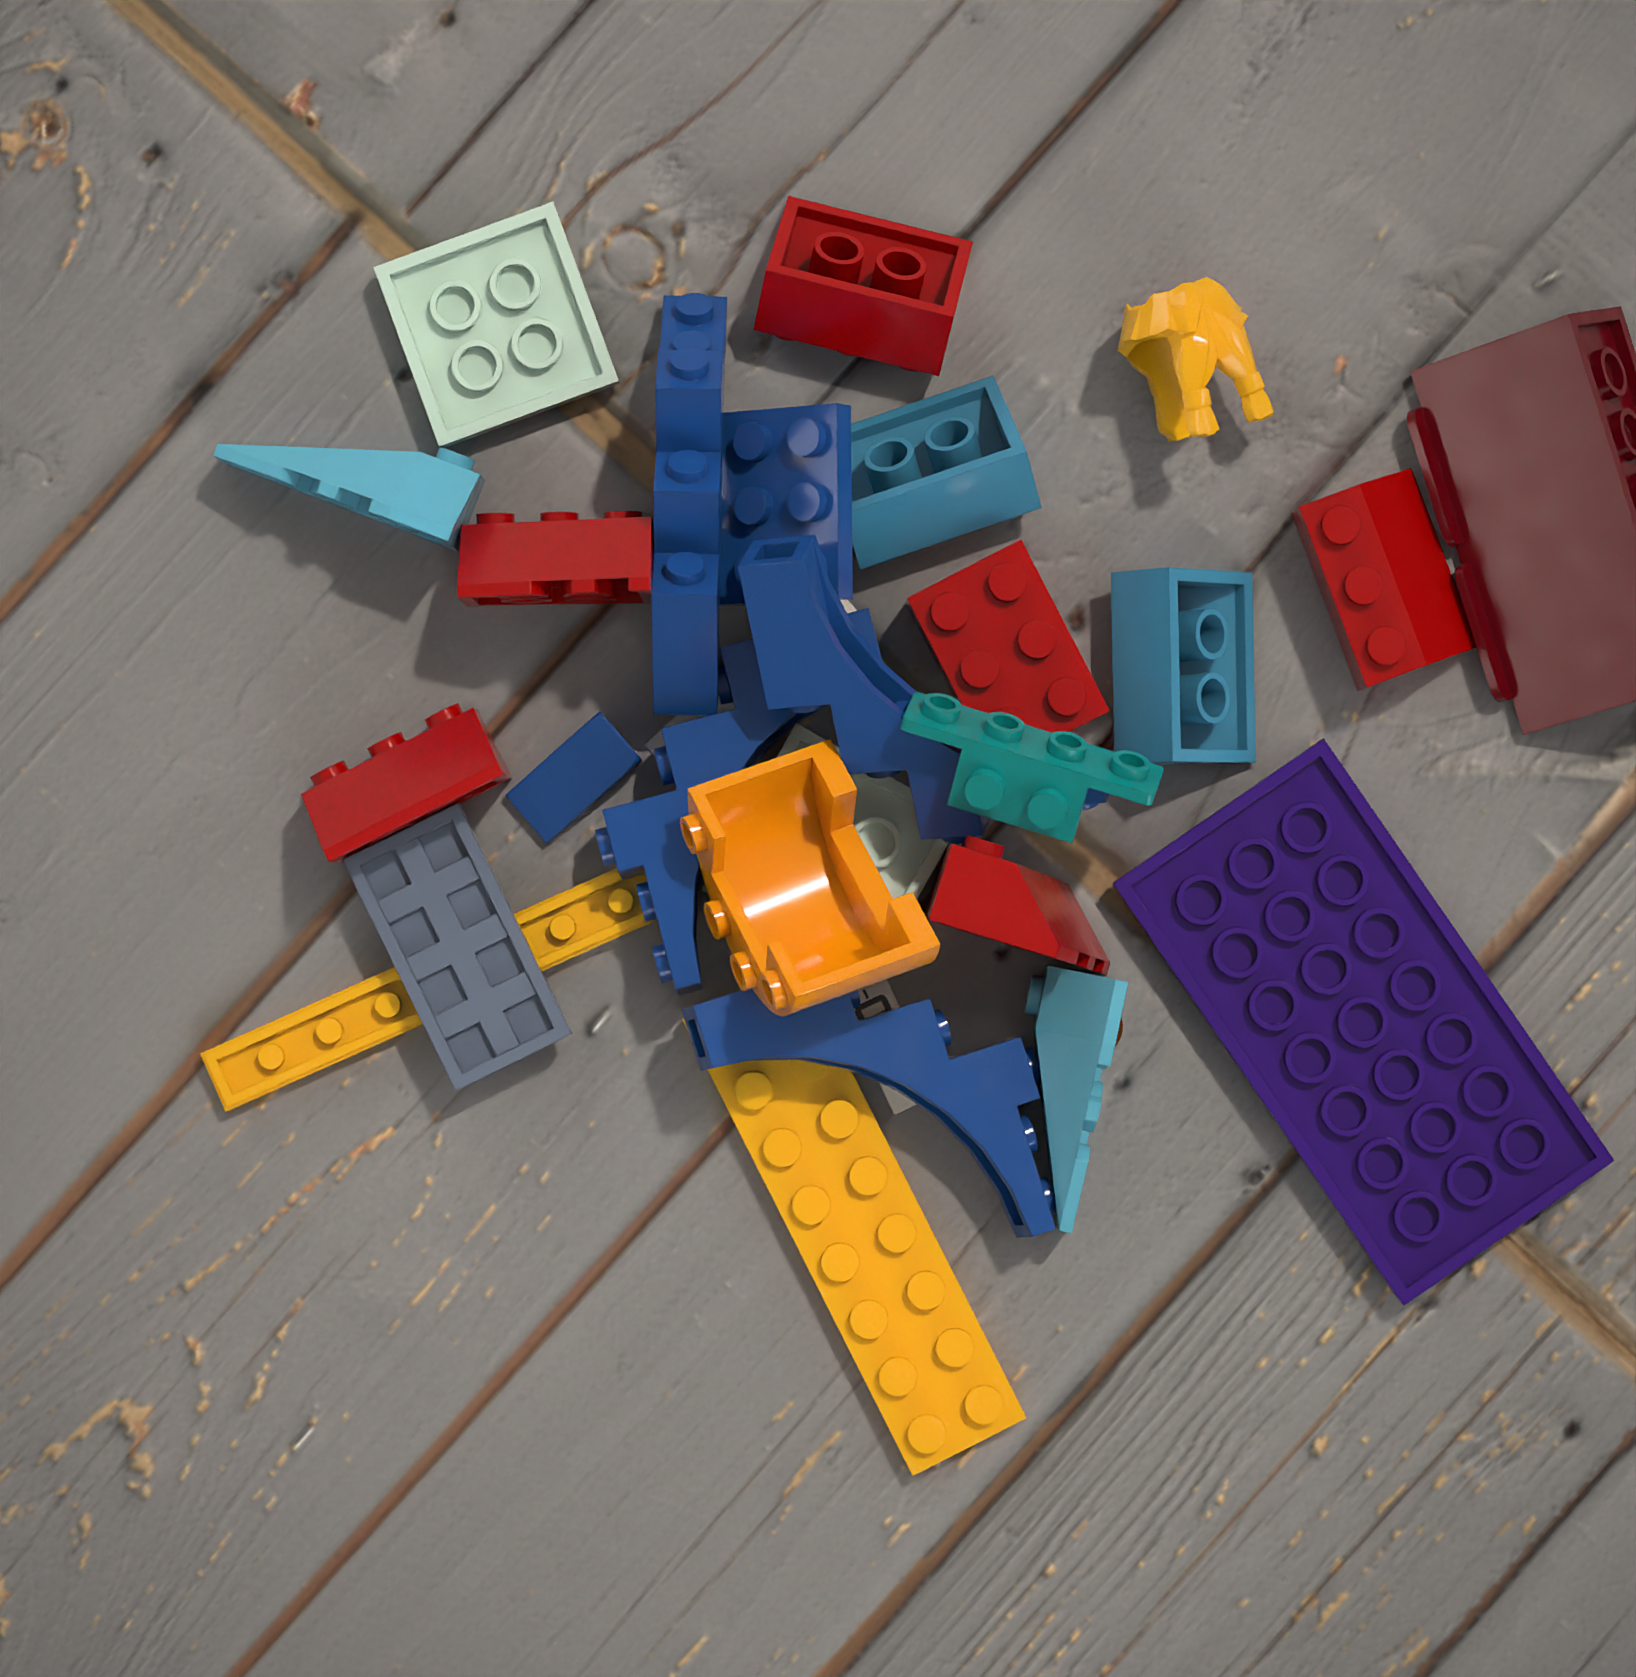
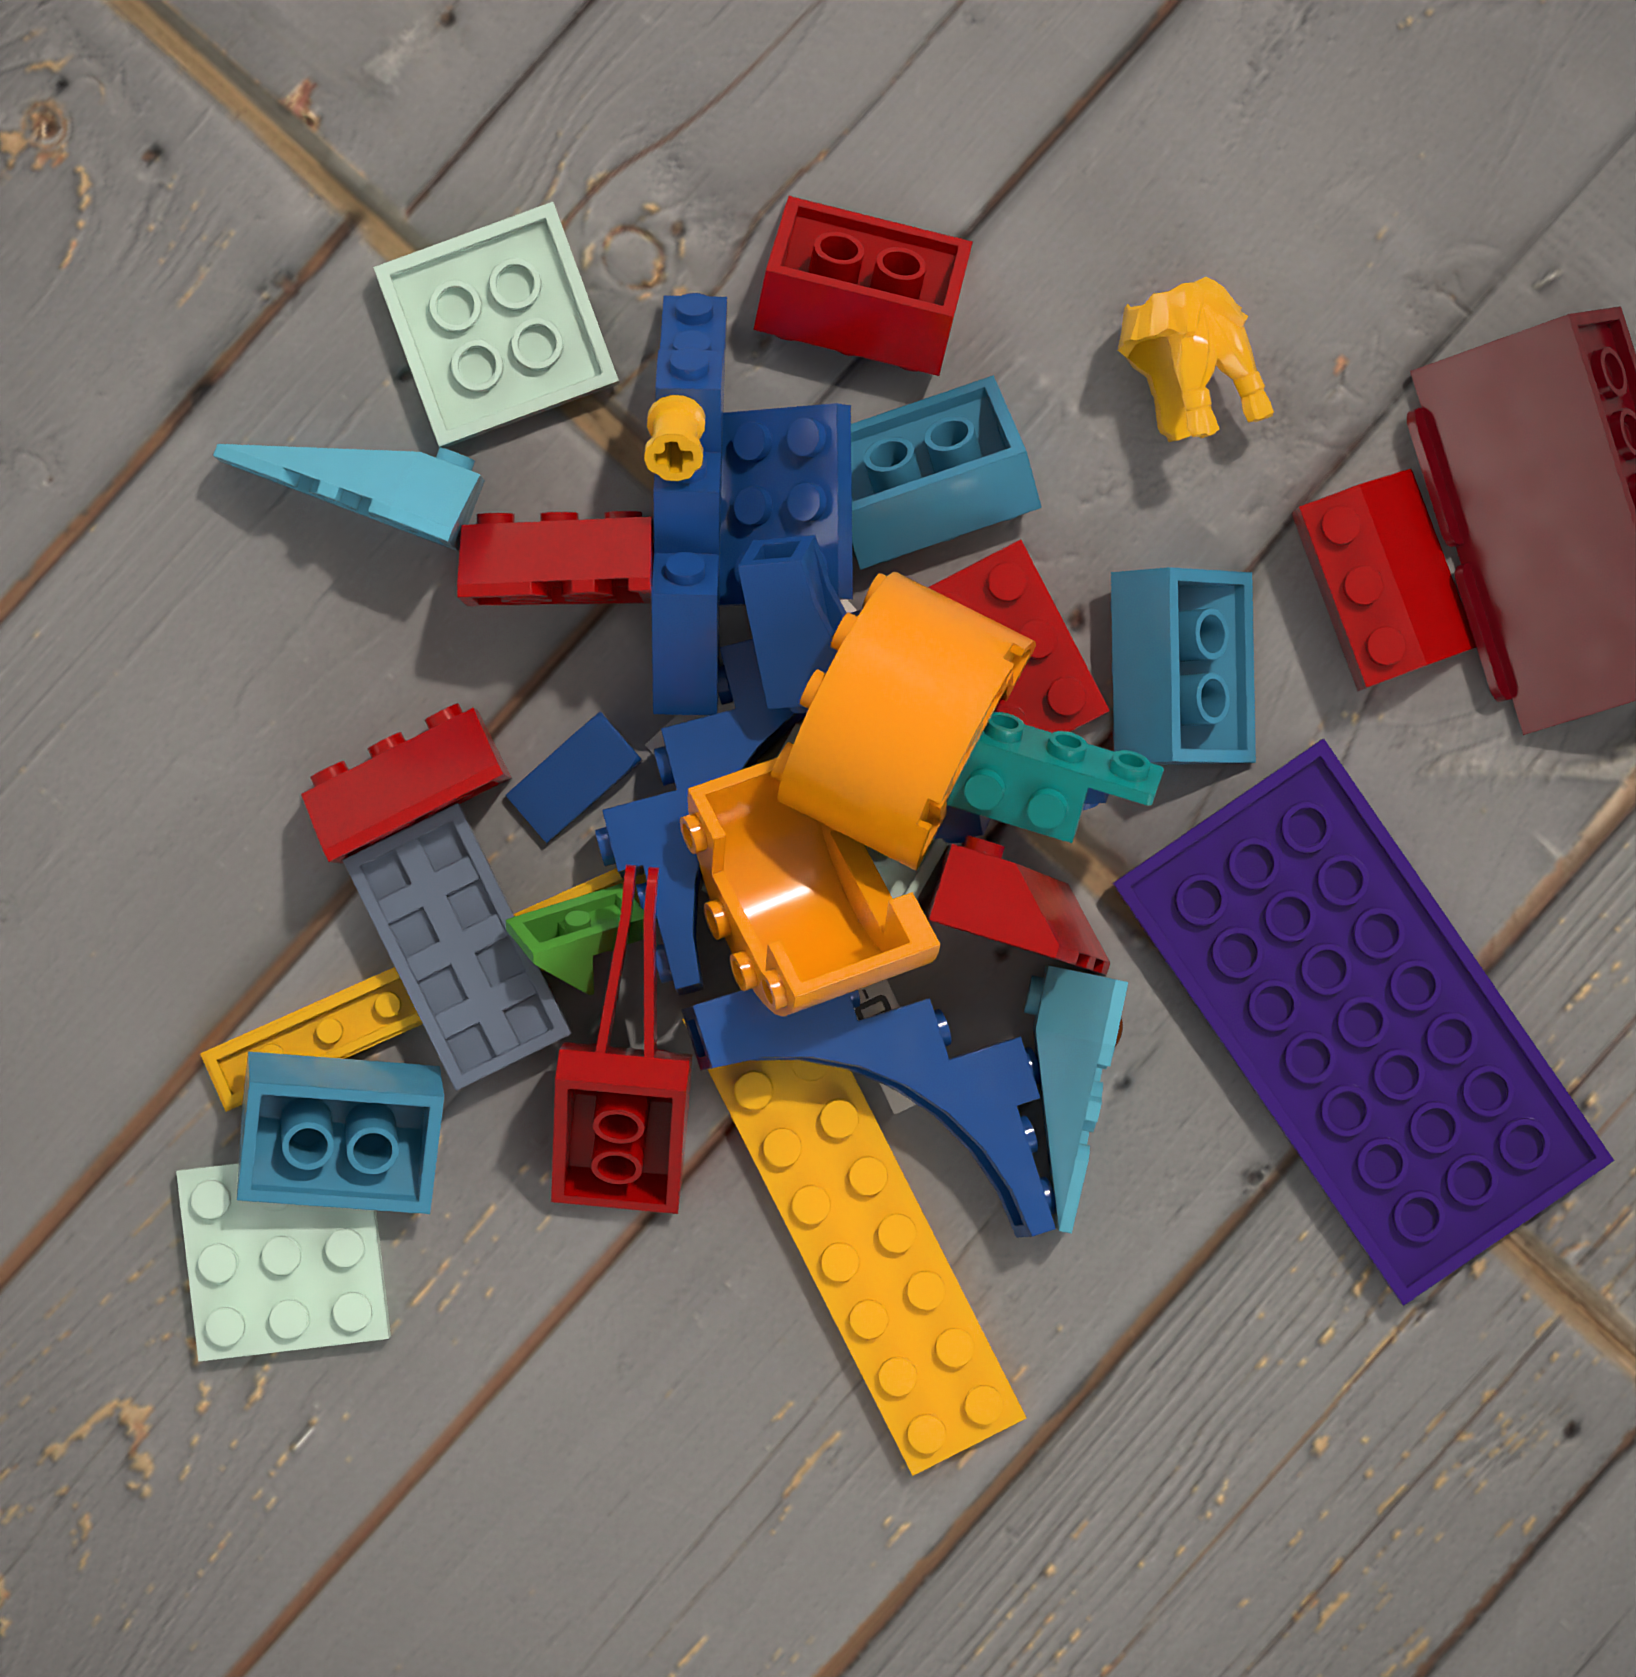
(277, 1271): none -> light aqua plate
(339, 1132): none -> dark azure slope
(572, 931): none -> bright green slope
(622, 1107): none -> red slope
(676, 432): none -> yellow bush
(897, 716): none -> light orange cylinder

